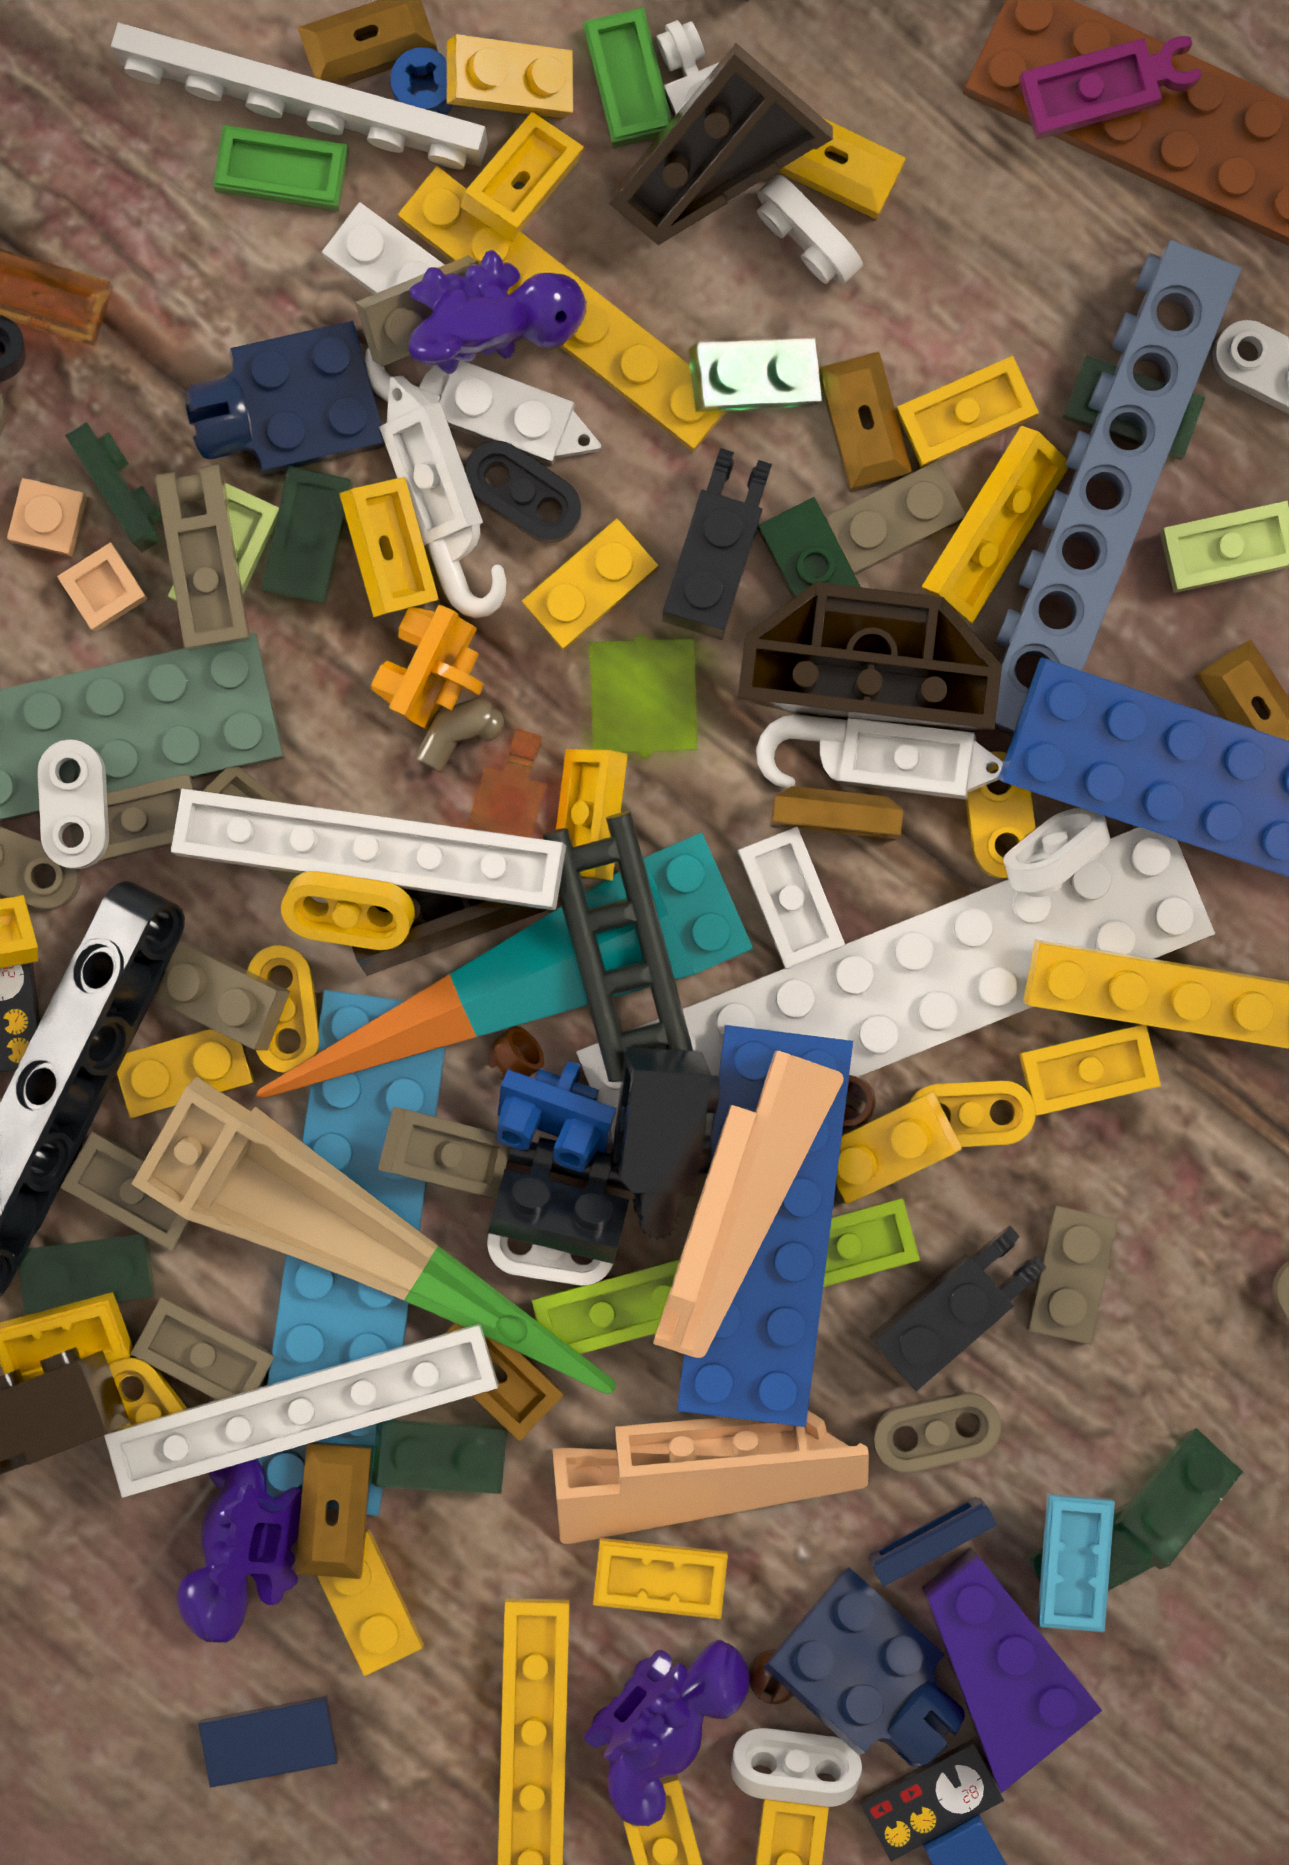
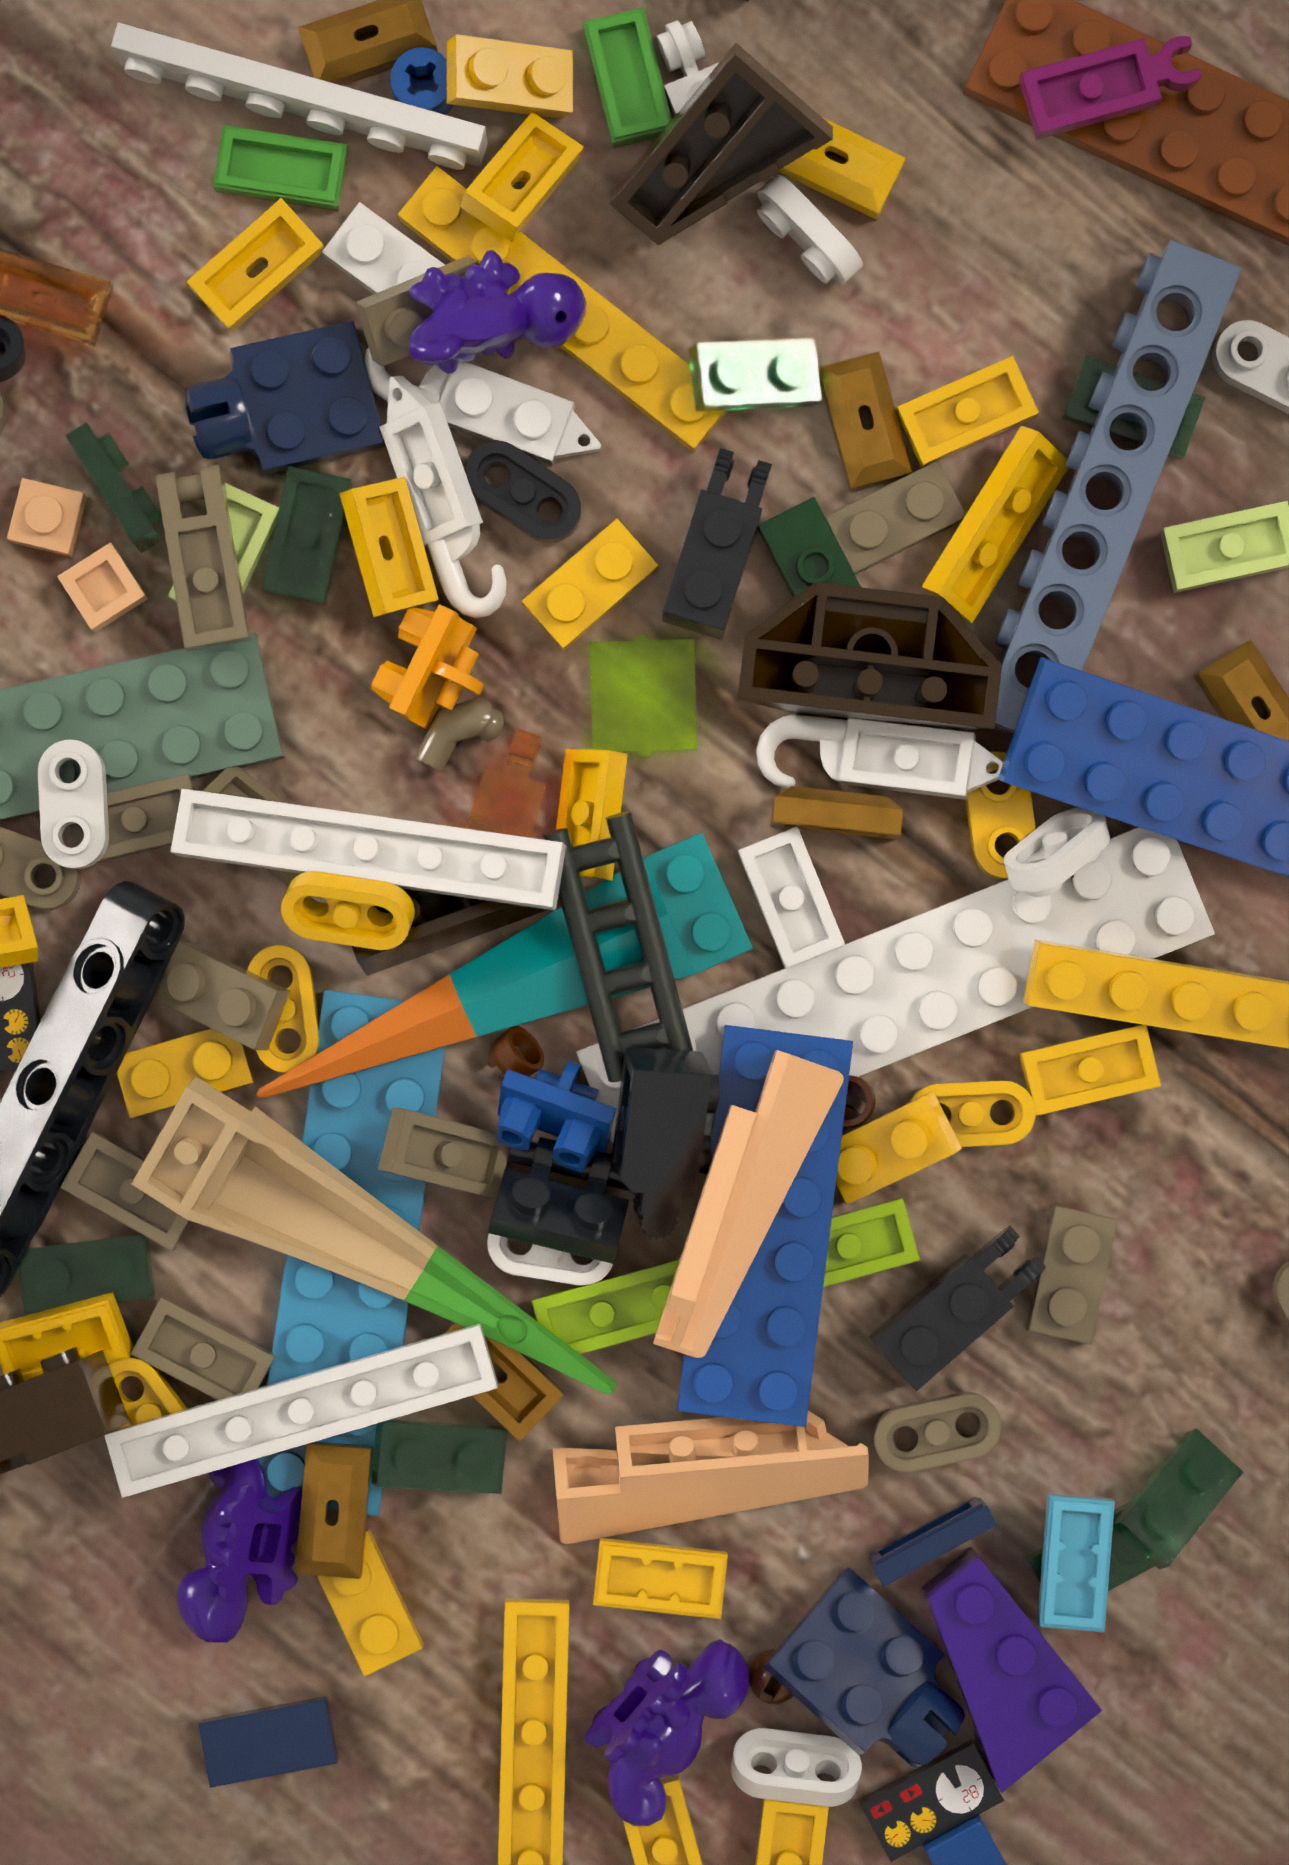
(273, 238): none -> yellow piece

